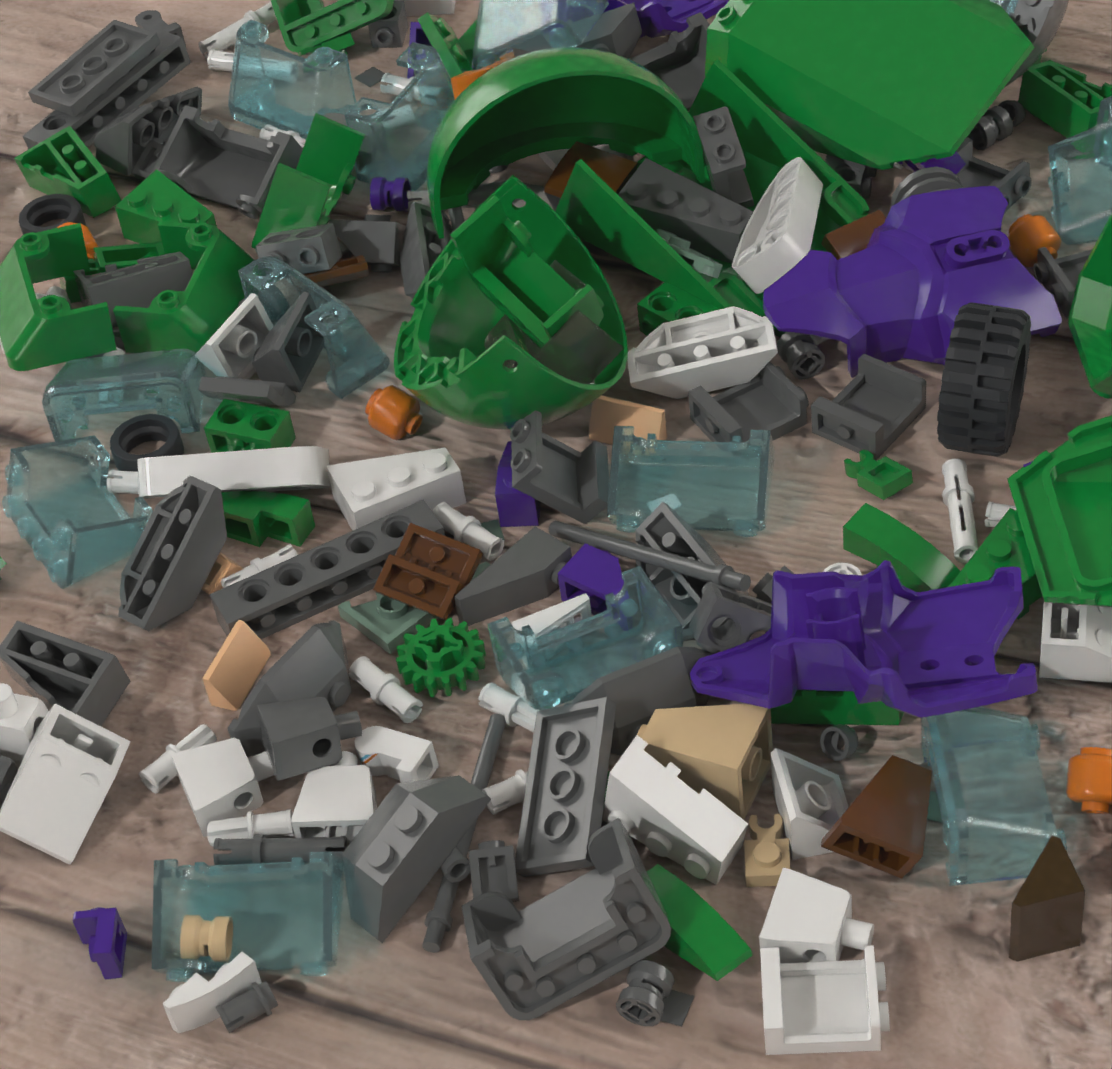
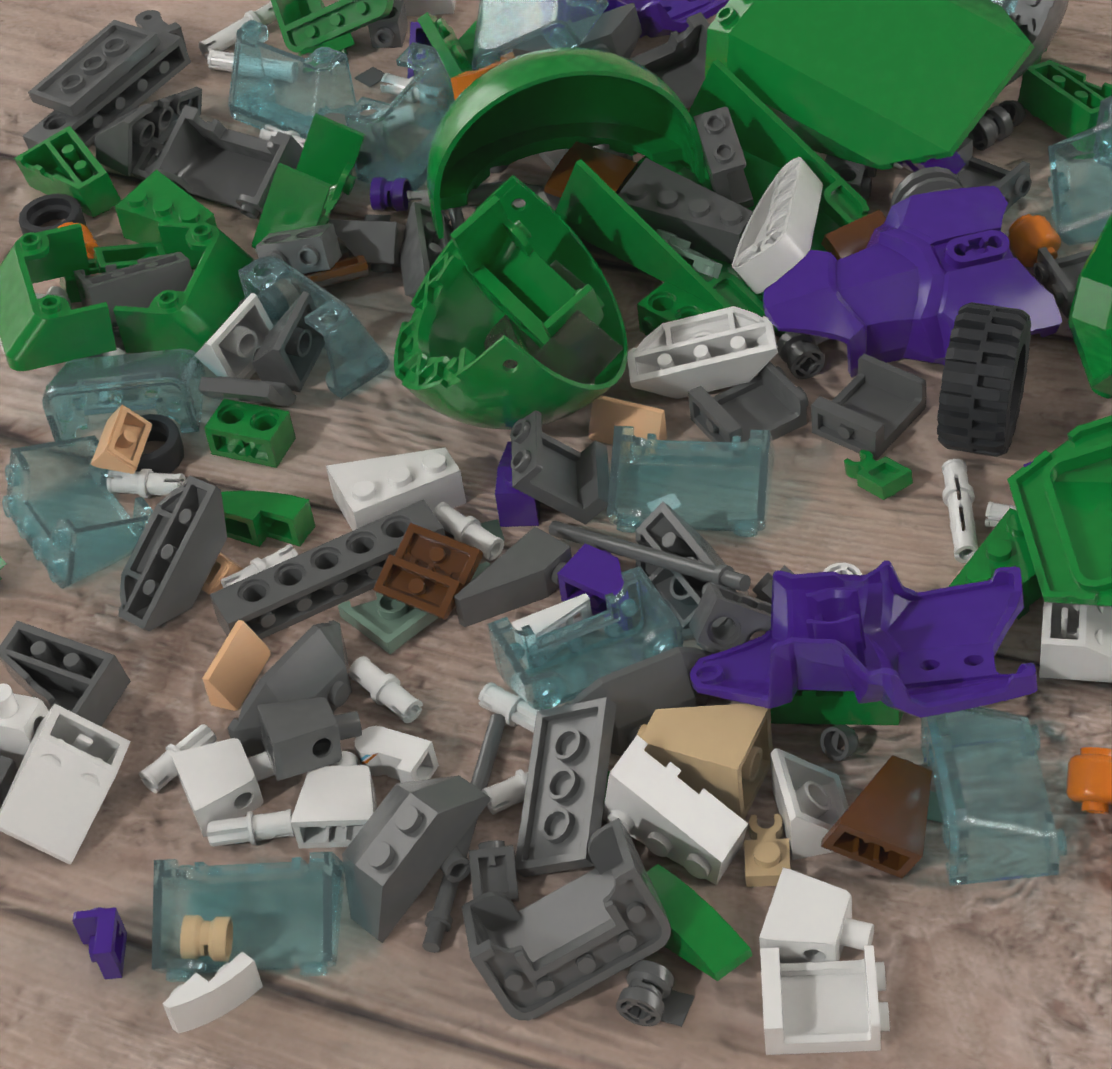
(122, 441): none -> light nougat slope
(237, 470): white beam -> none
(247, 1006): dark grey pin -> none
(274, 849): dark grey pin -> none
(393, 412): orange head -> none
(441, 657): green gear -> none
(881, 537): green slope -> none
(1048, 906): dark brown slope -> none

